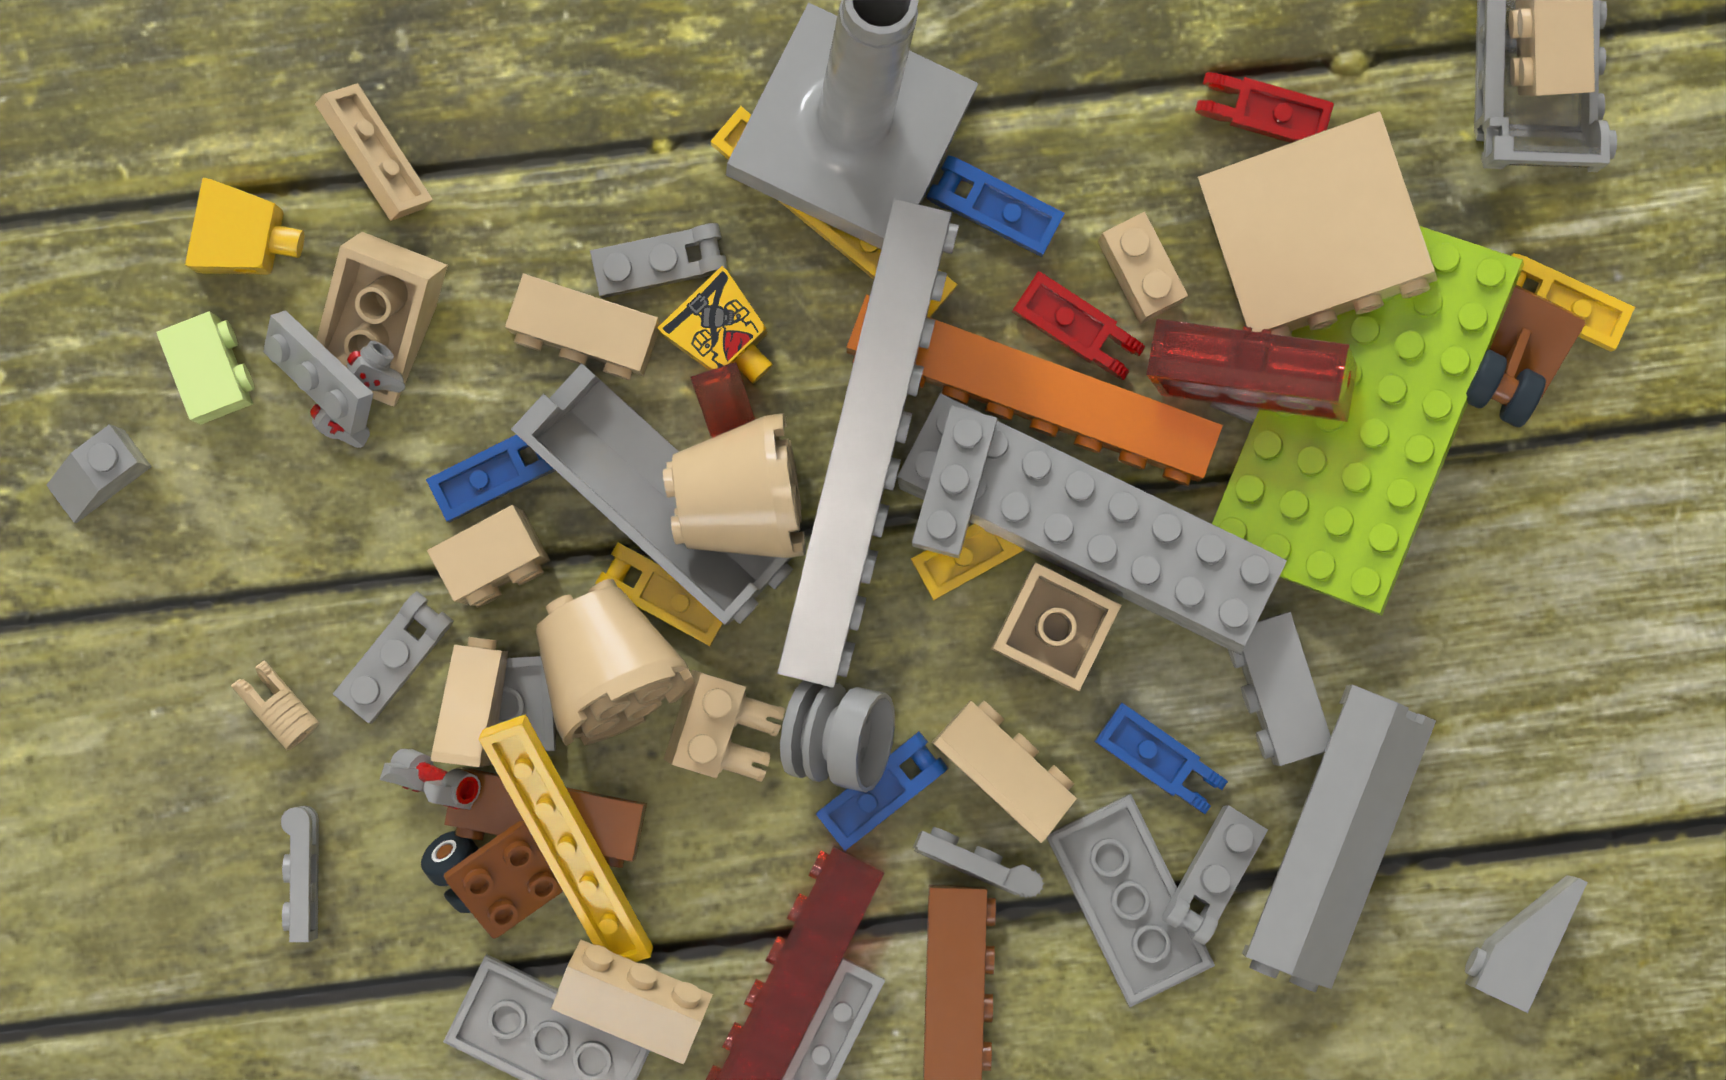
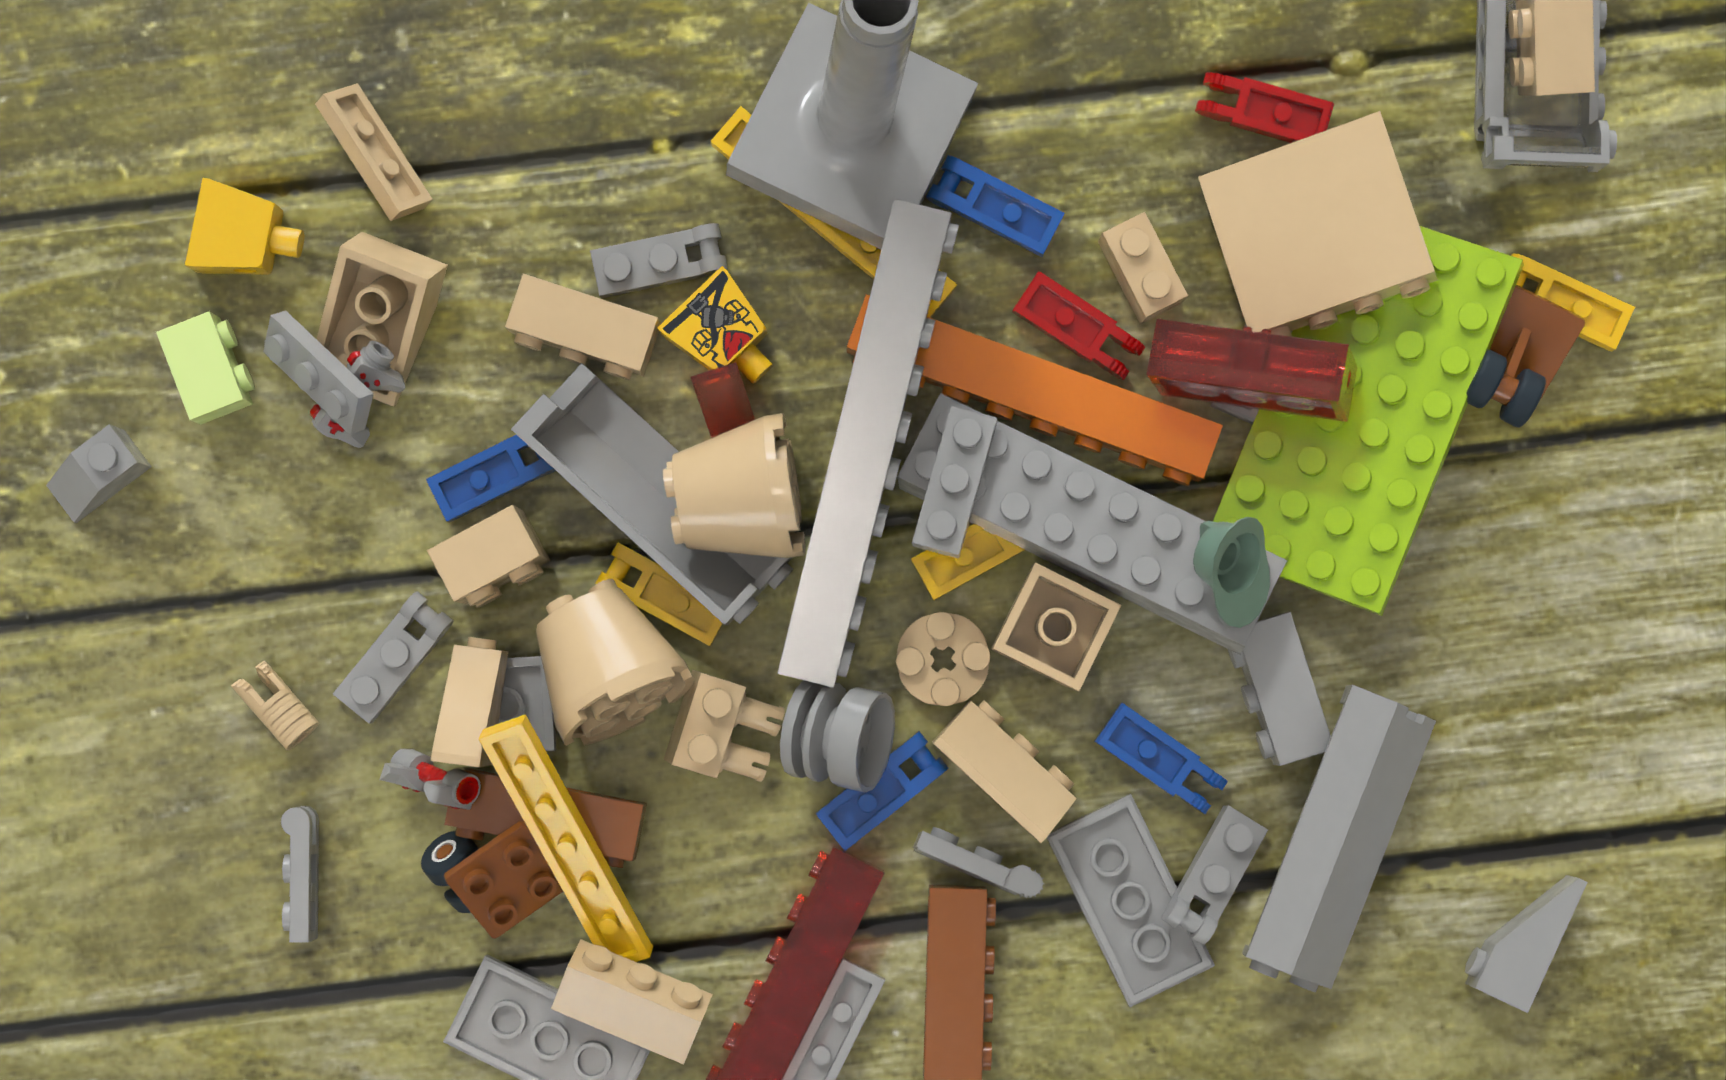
(944, 686): none -> tan plate
(1235, 566): none -> sand green piece

